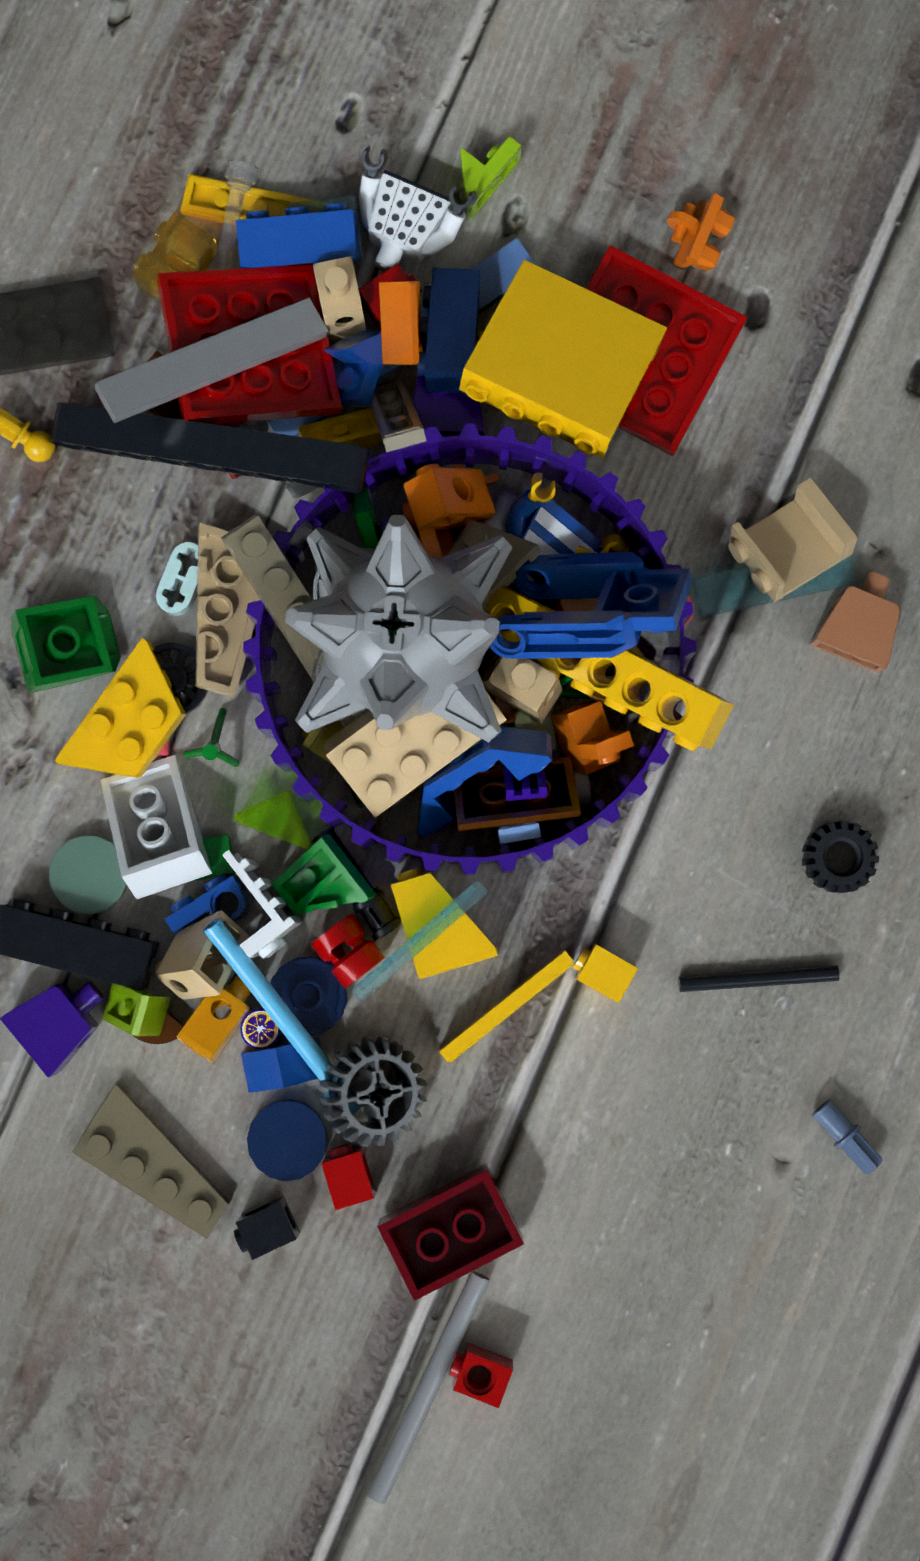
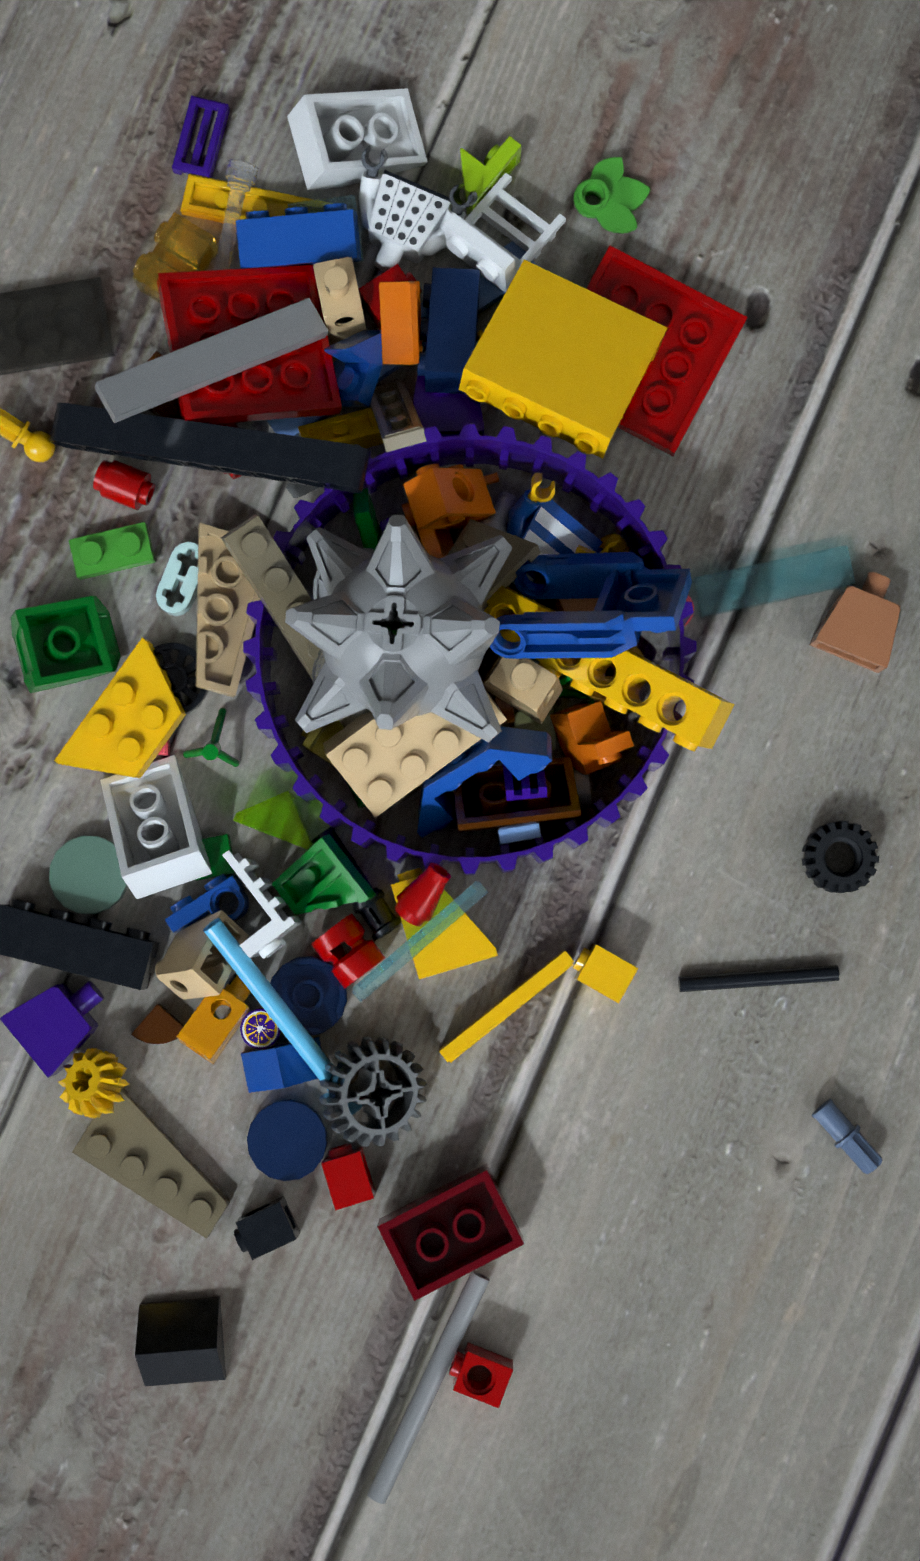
(93, 1083): none -> yellow gear
(112, 551): none -> bright green plate
(124, 484): none -> red brick
(136, 1010): lime slope -> none
(179, 165): none -> dark purple tile
(180, 1341): none -> black slope
(338, 127): none -> white slope
(422, 896): none -> red cone
(485, 253): none -> white plate
(616, 194): none -> bright green plate
(693, 229): orange hips -> none
(793, 542): tan panel -> none

